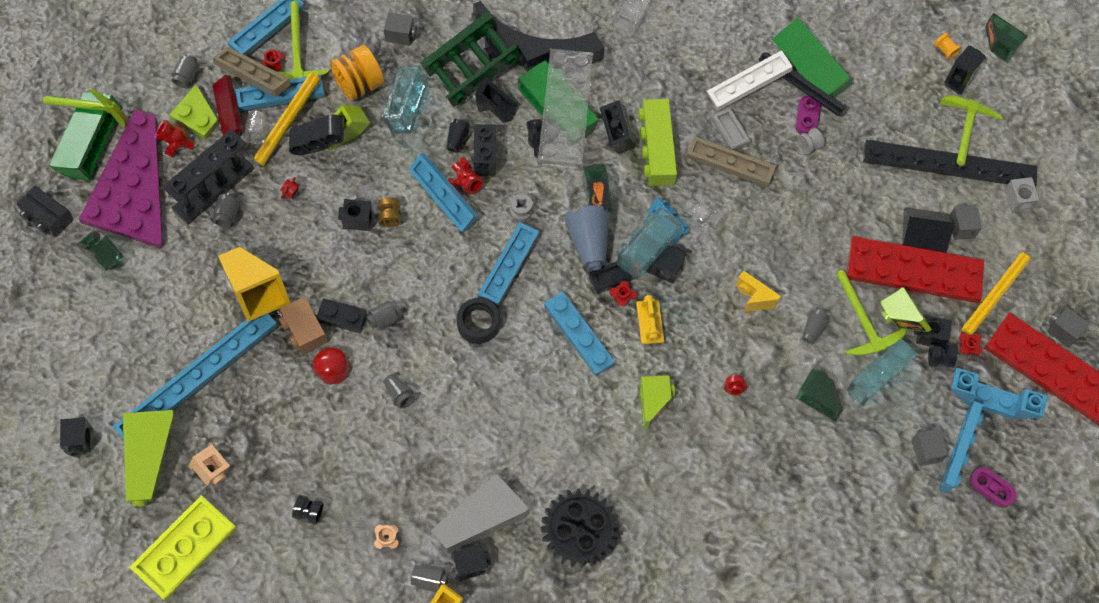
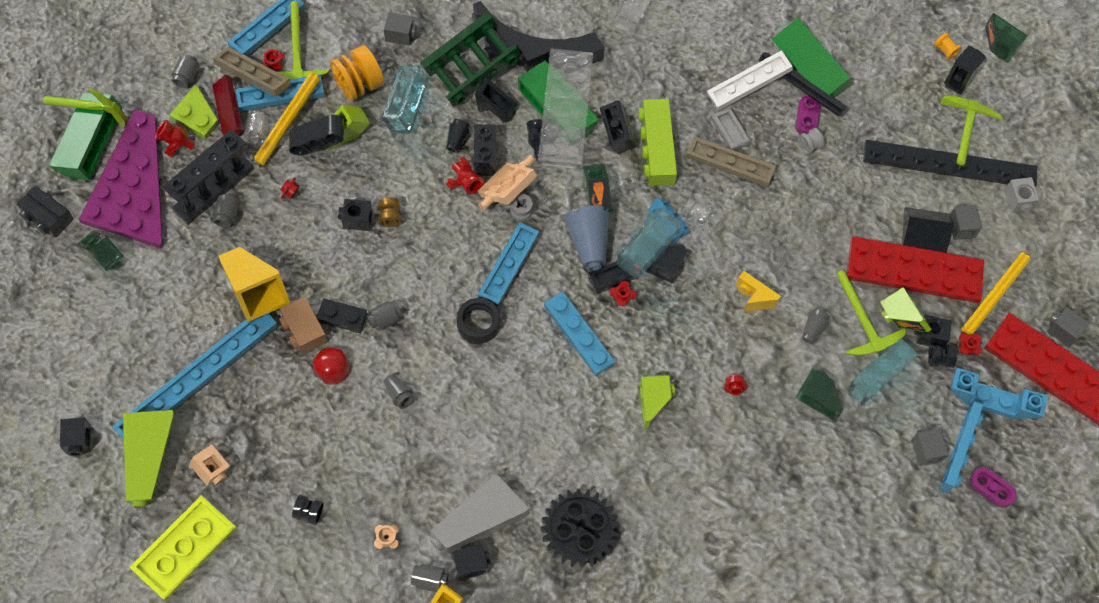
(443, 192): dark azure plate -> none
(507, 183): none -> light nougat plate
(650, 320): yellow hinge -> none

